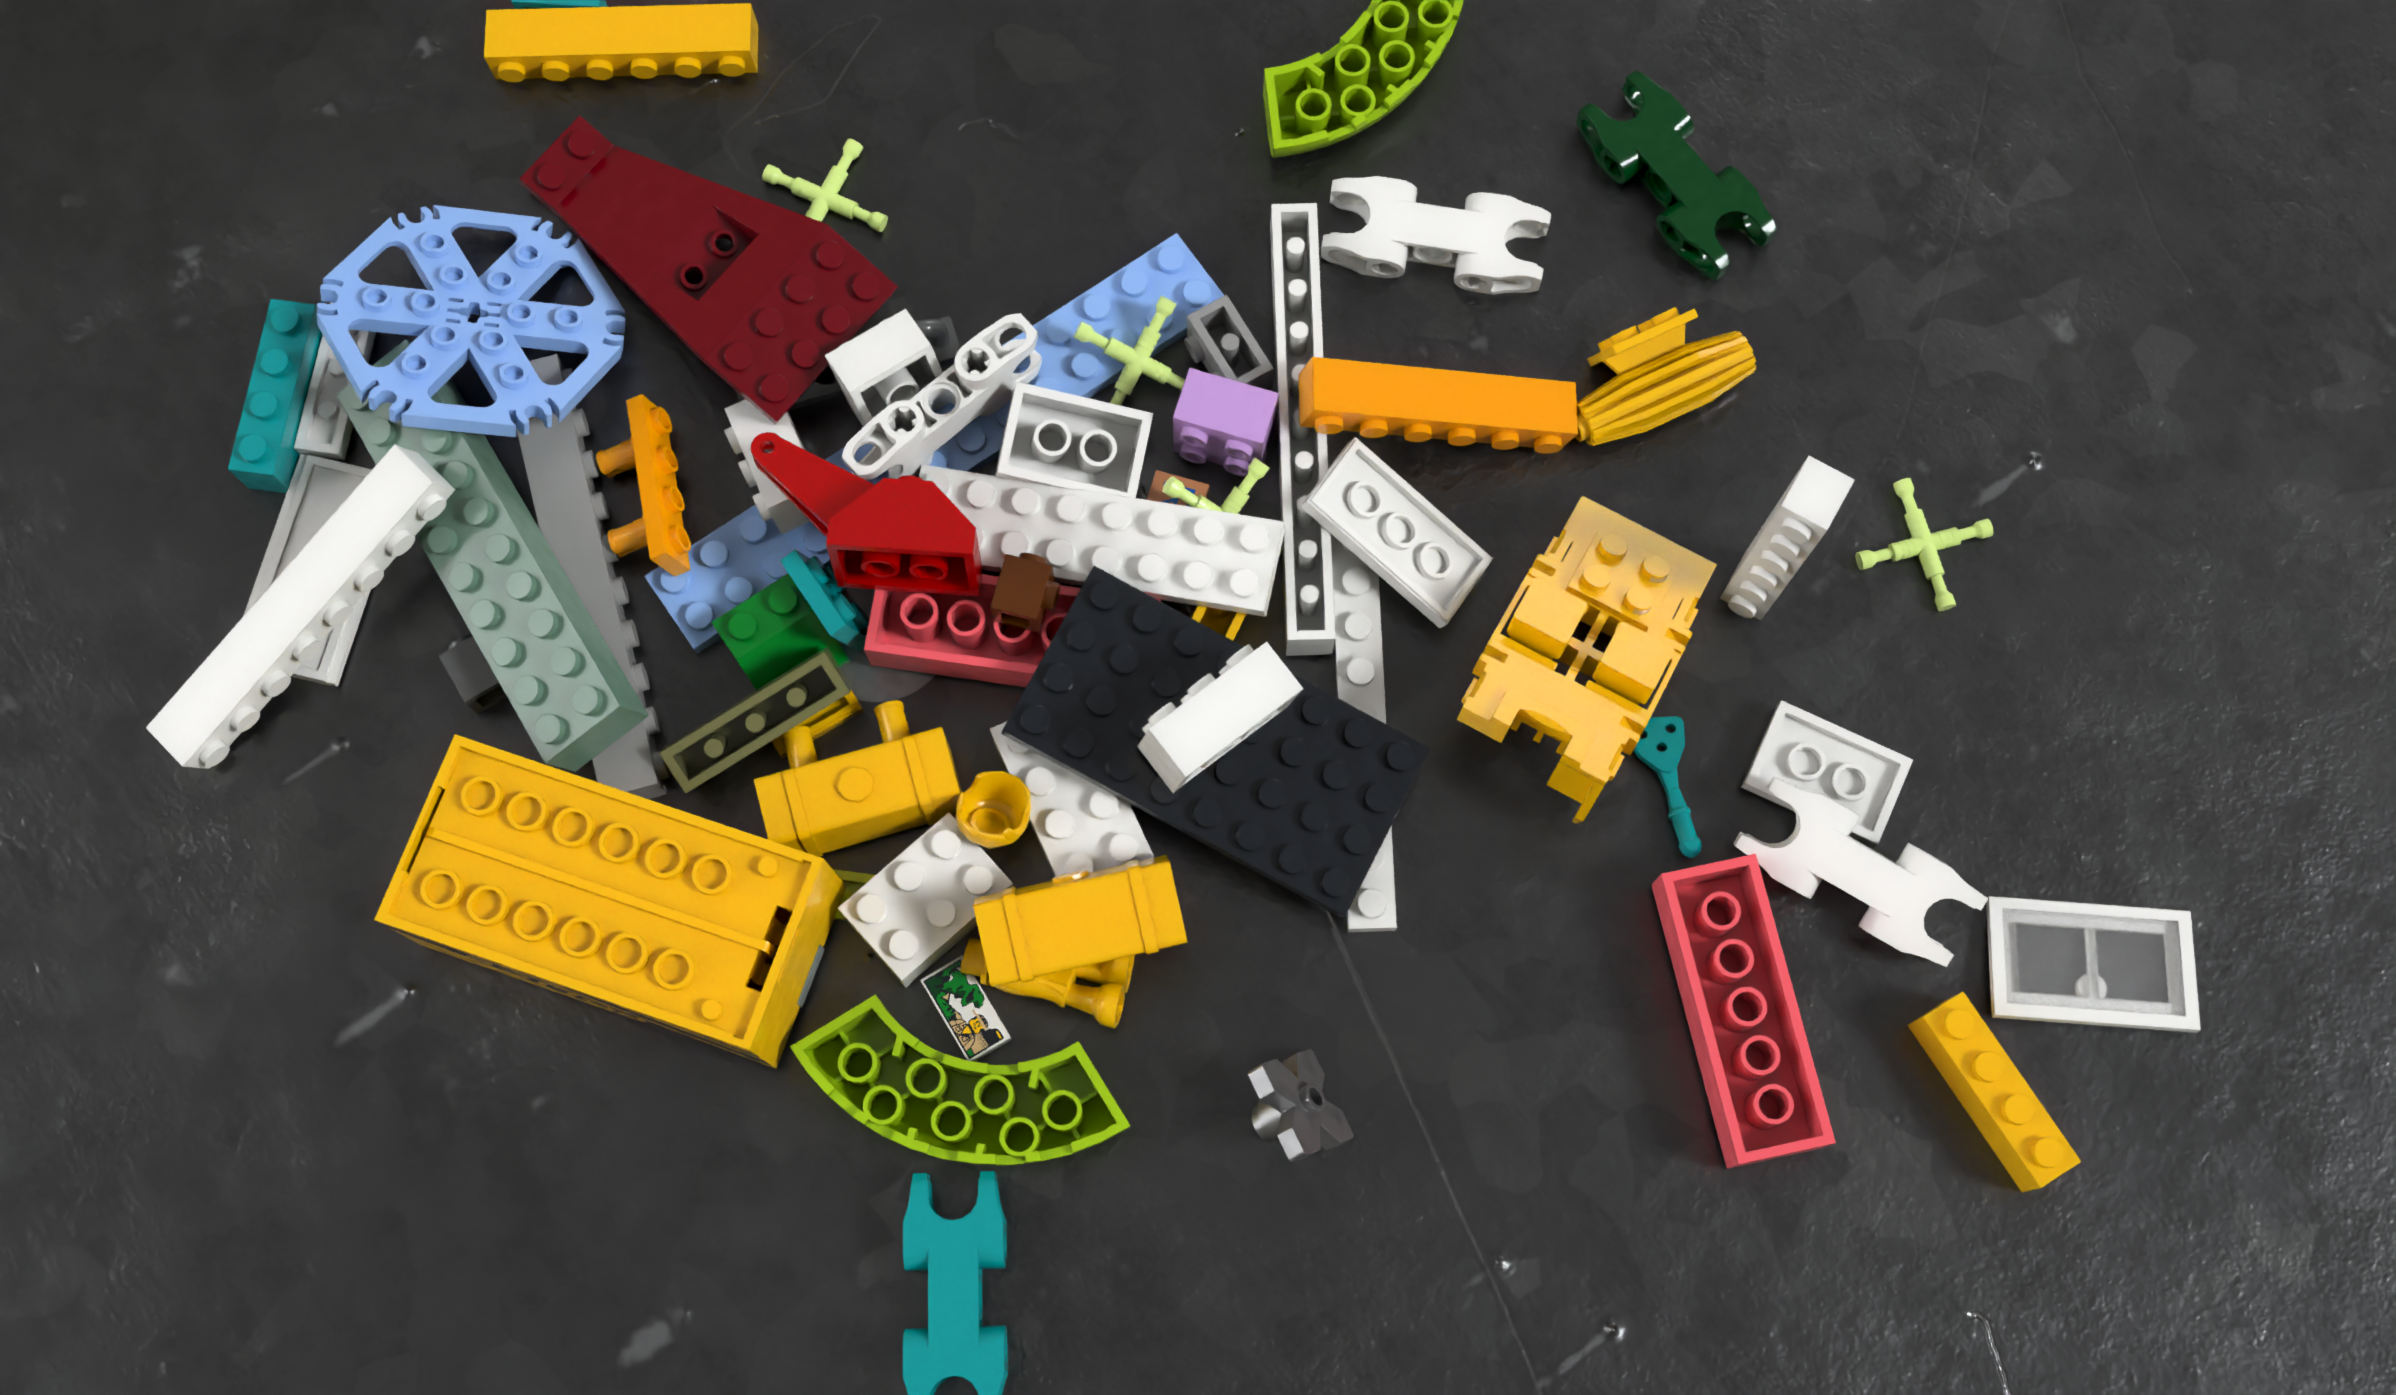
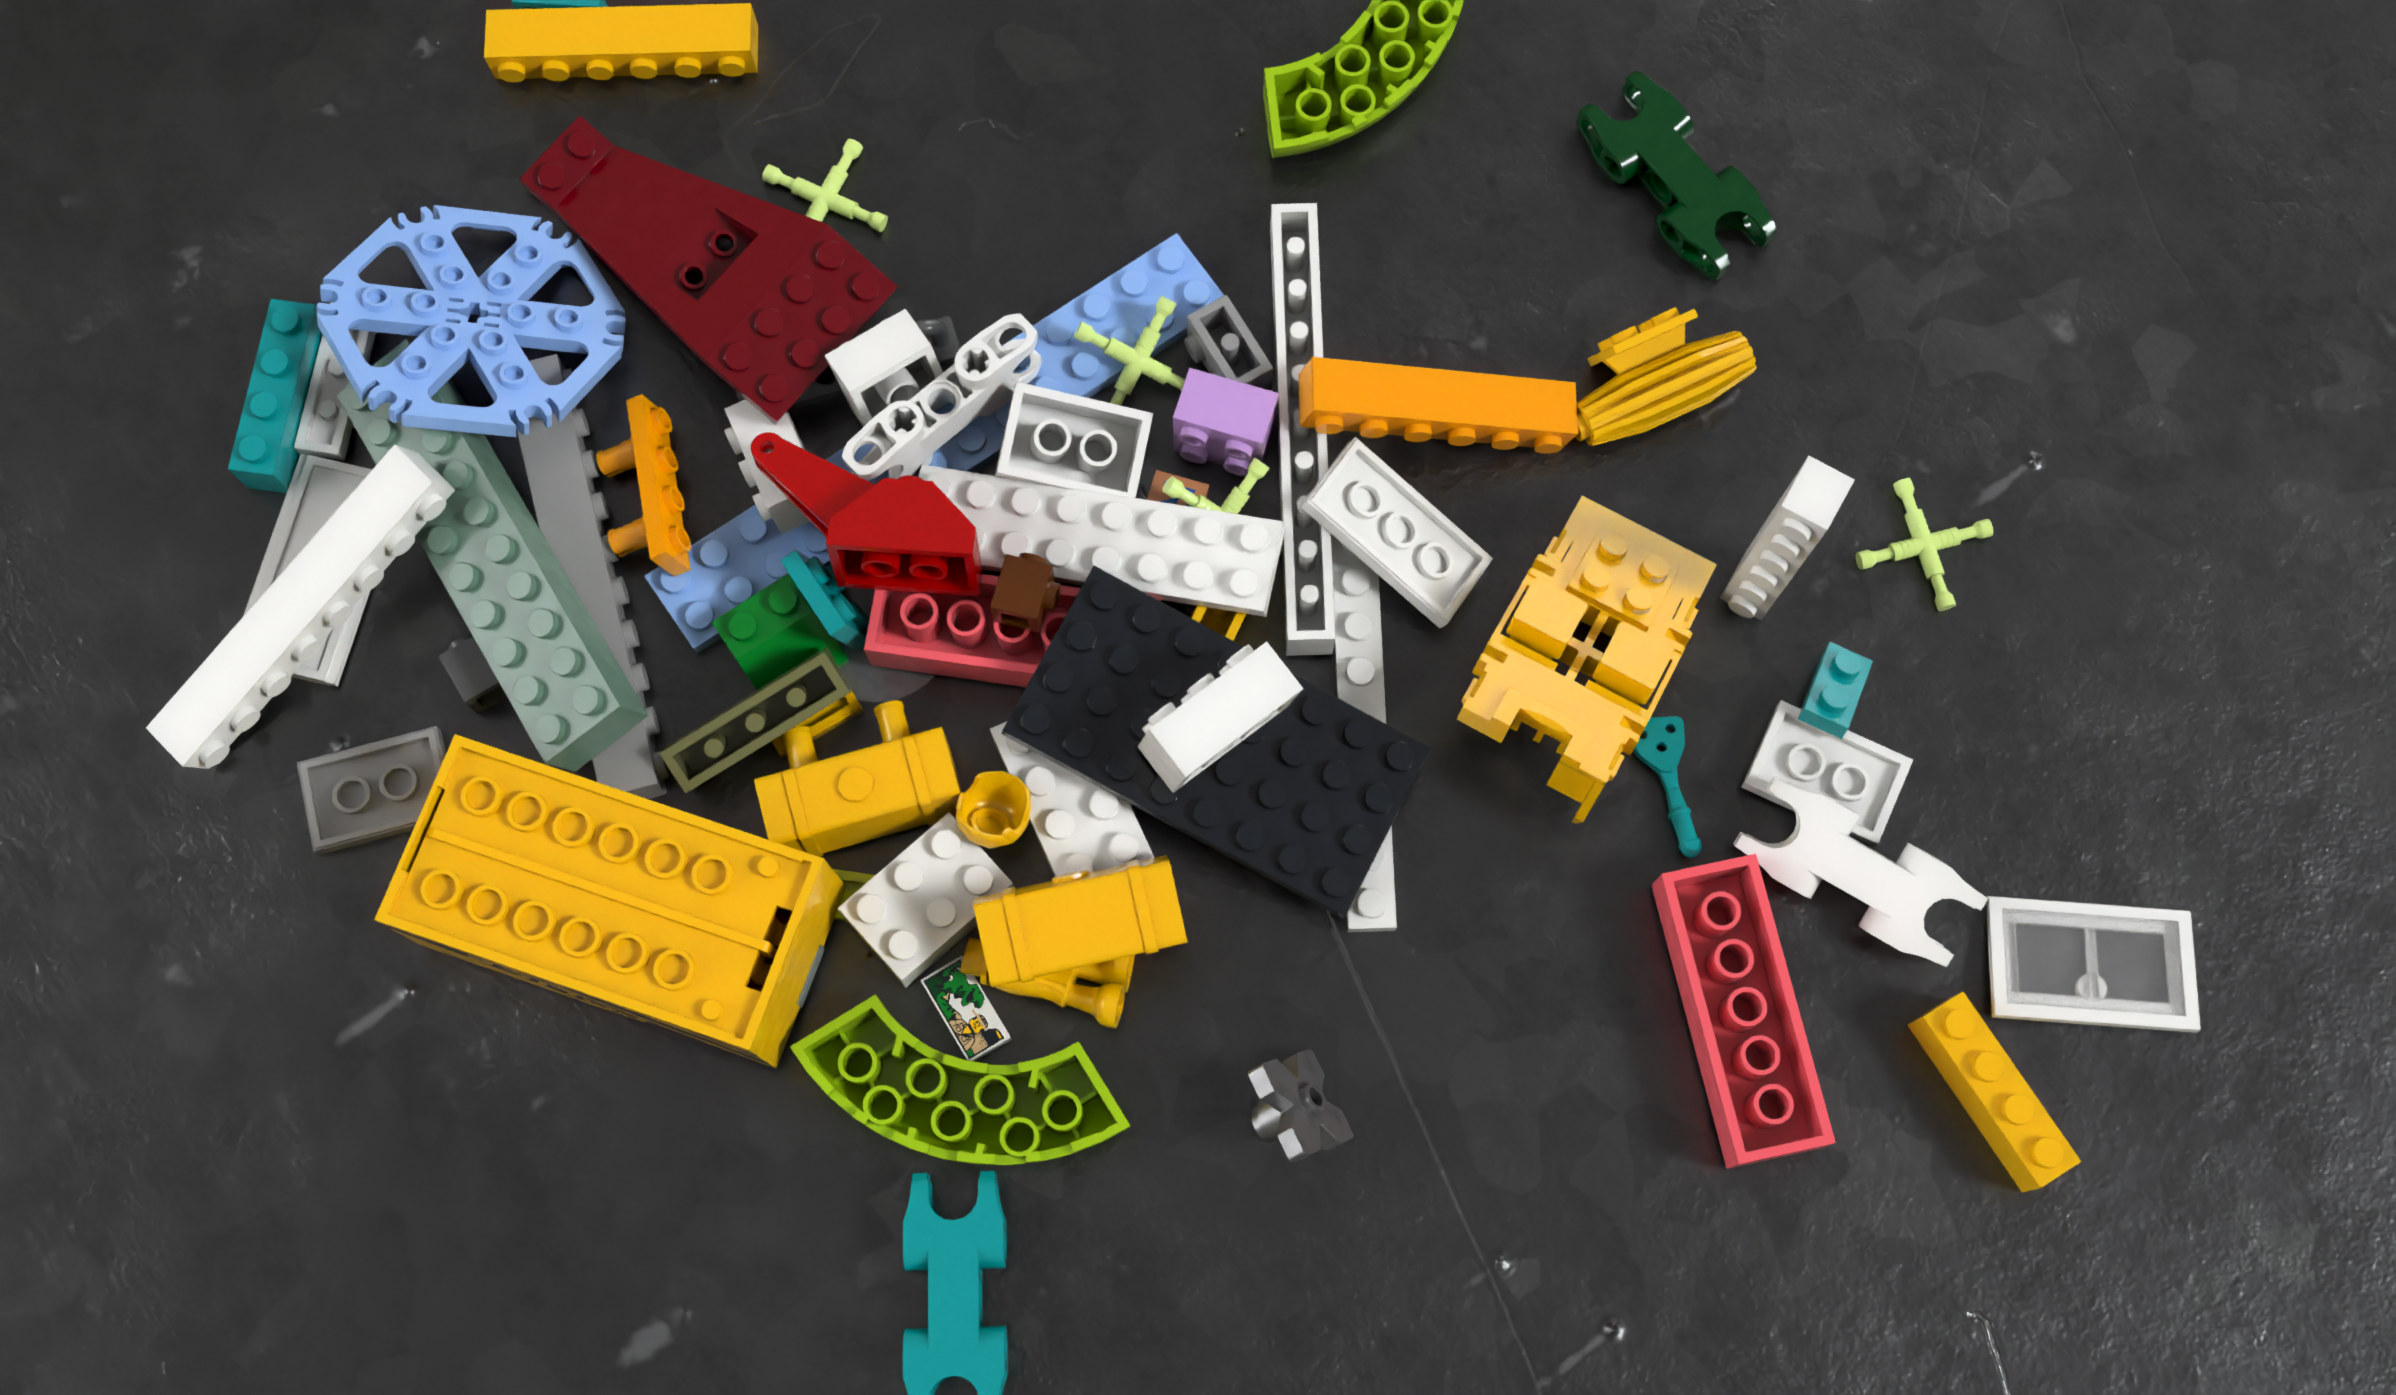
(369, 789): none -> light grey tile
(1435, 235): white piece -> none
(1835, 690): none -> teal plate

